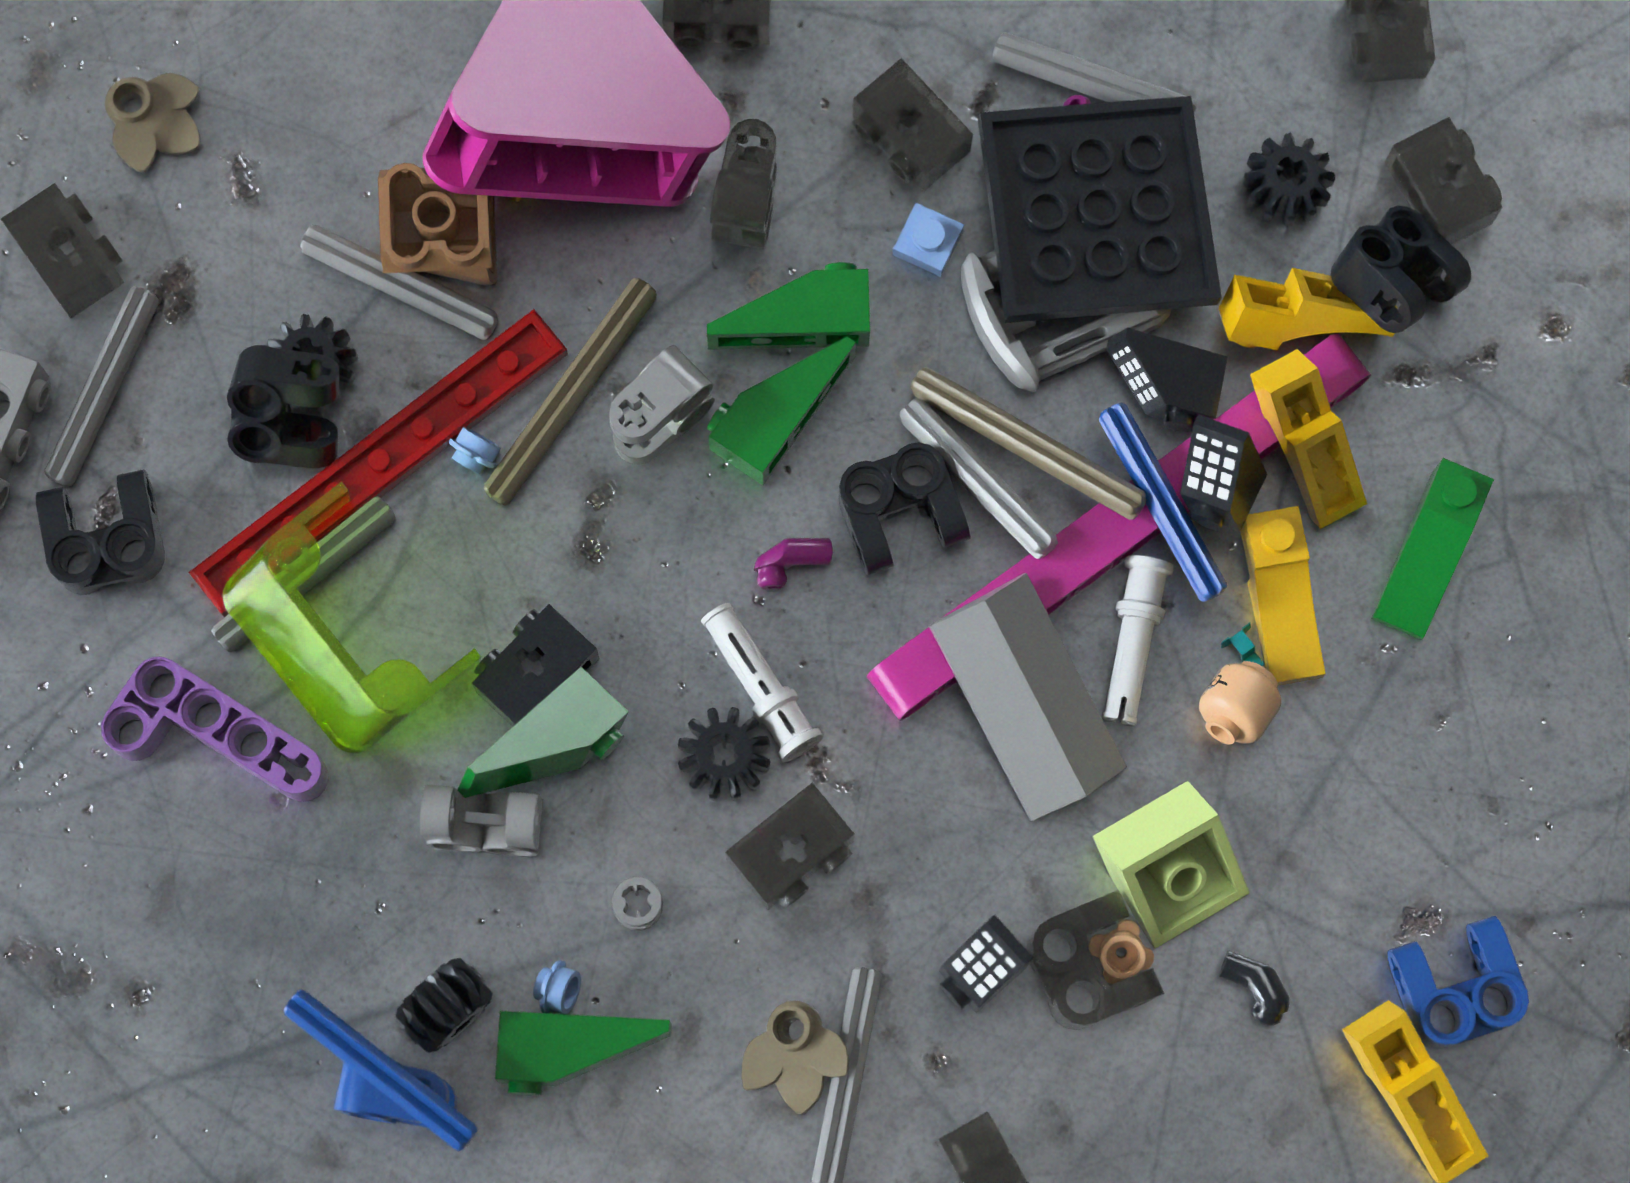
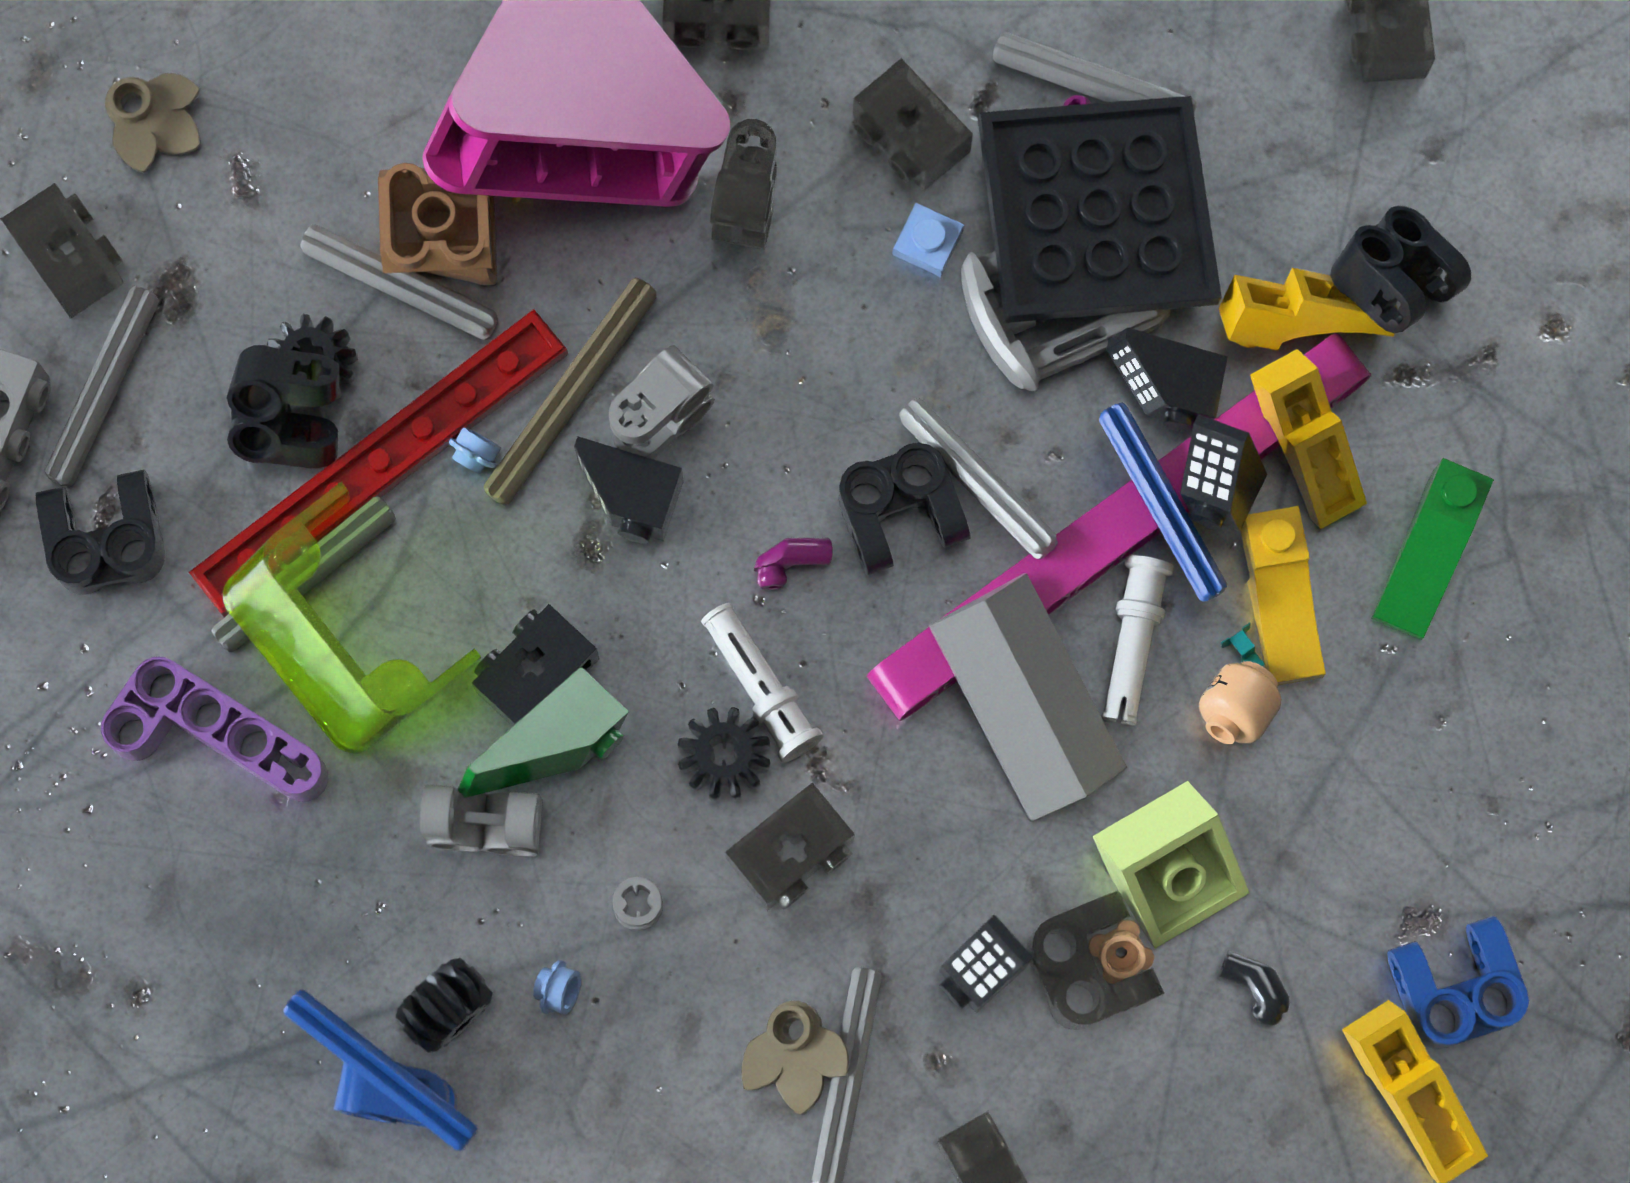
(558, 1047): green slope -> none
(631, 488): none -> black slope
(773, 413): green slope -> none
(801, 314): green slope -> none
(1029, 443): dark tan axle -> none
(1290, 162): black gear -> none
(1447, 154): clear smoke brick -> none

